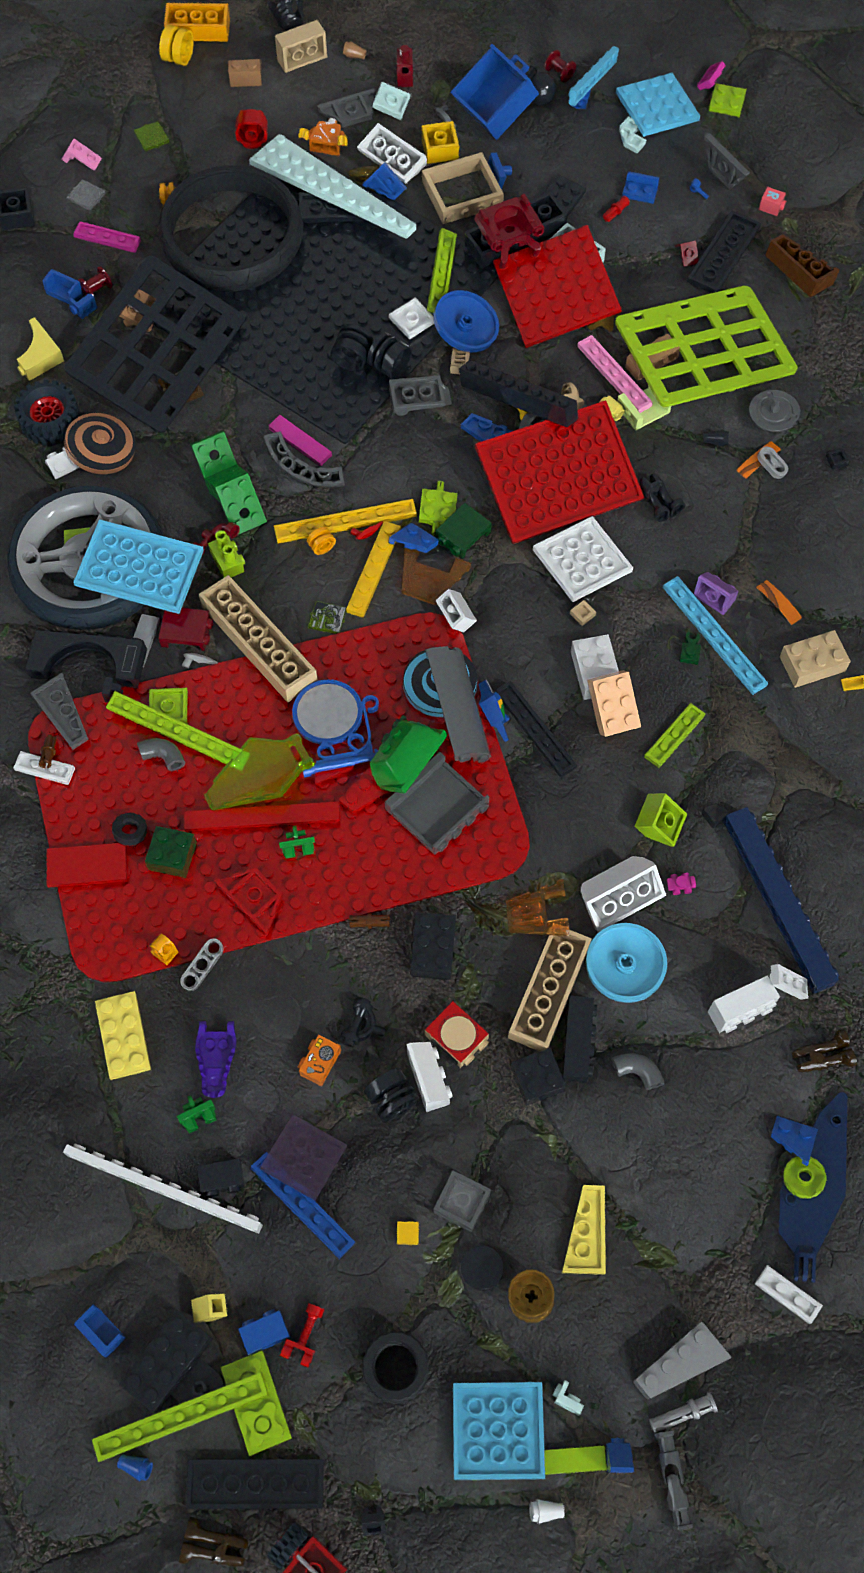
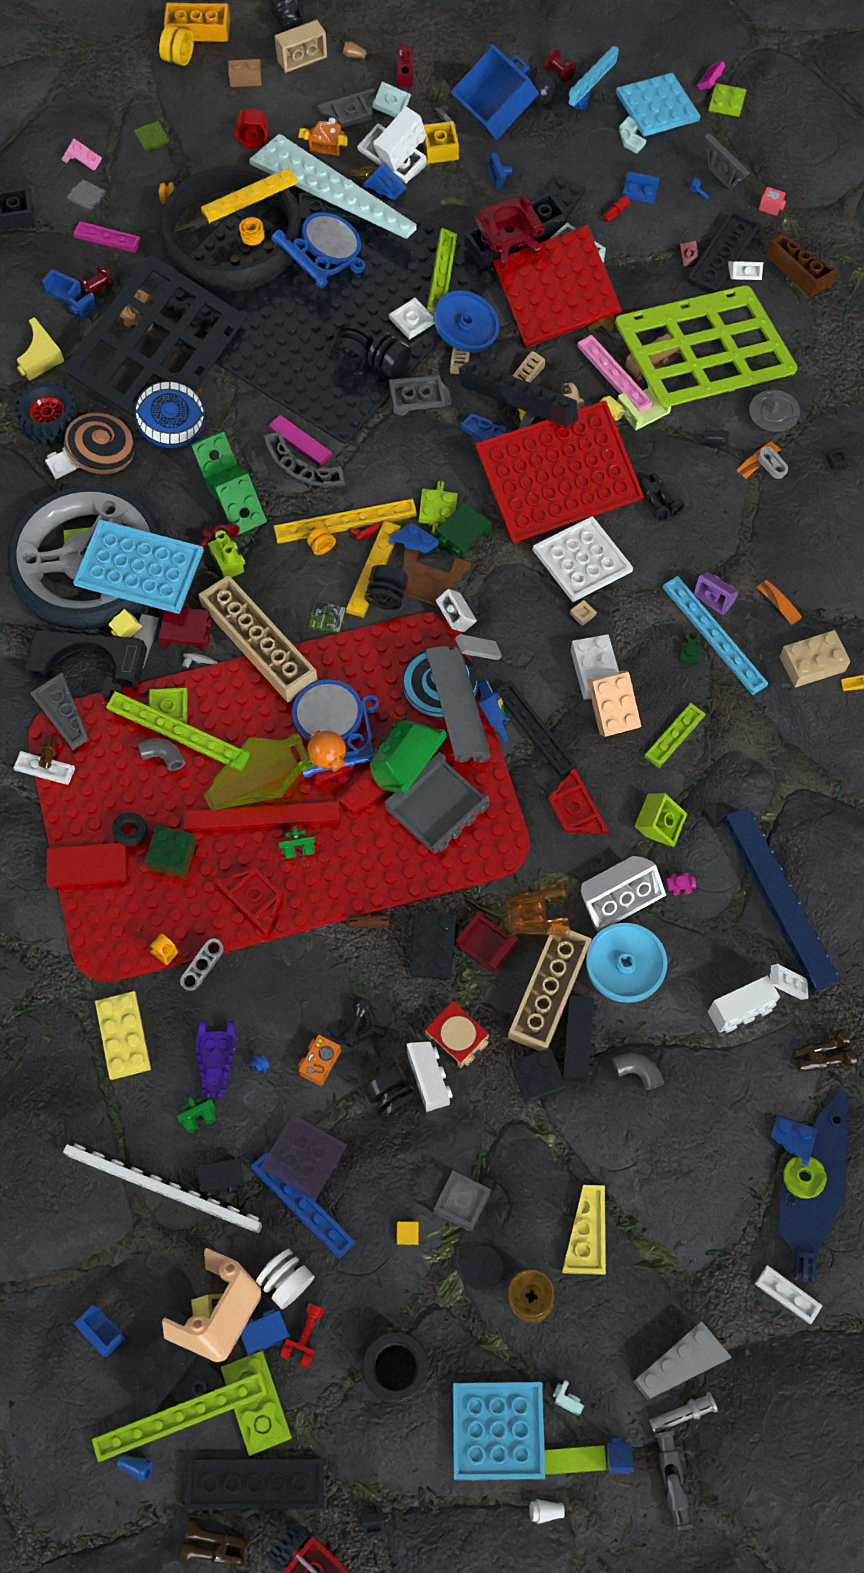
(124, 625): none -> light yellow brick
(169, 414): none -> dish
(217, 1335): none -> light nougat windscreen
(249, 195): none -> yellow plate
(251, 231): none -> light orange wheel
(259, 1063): none -> blue plate
(281, 1275): none -> white wheel
(327, 750): none -> orange brick
(329, 240): none -> piece
(386, 587): none -> black wheel
(400, 138): none -> white brick
(458, 168): tan window -> none
(478, 647): none -> light grey tile
(485, 942): none -> dark red panel
(533, 360): none -> tan slope
(575, 807): none -> red wing
(745, 270): none -> white slope

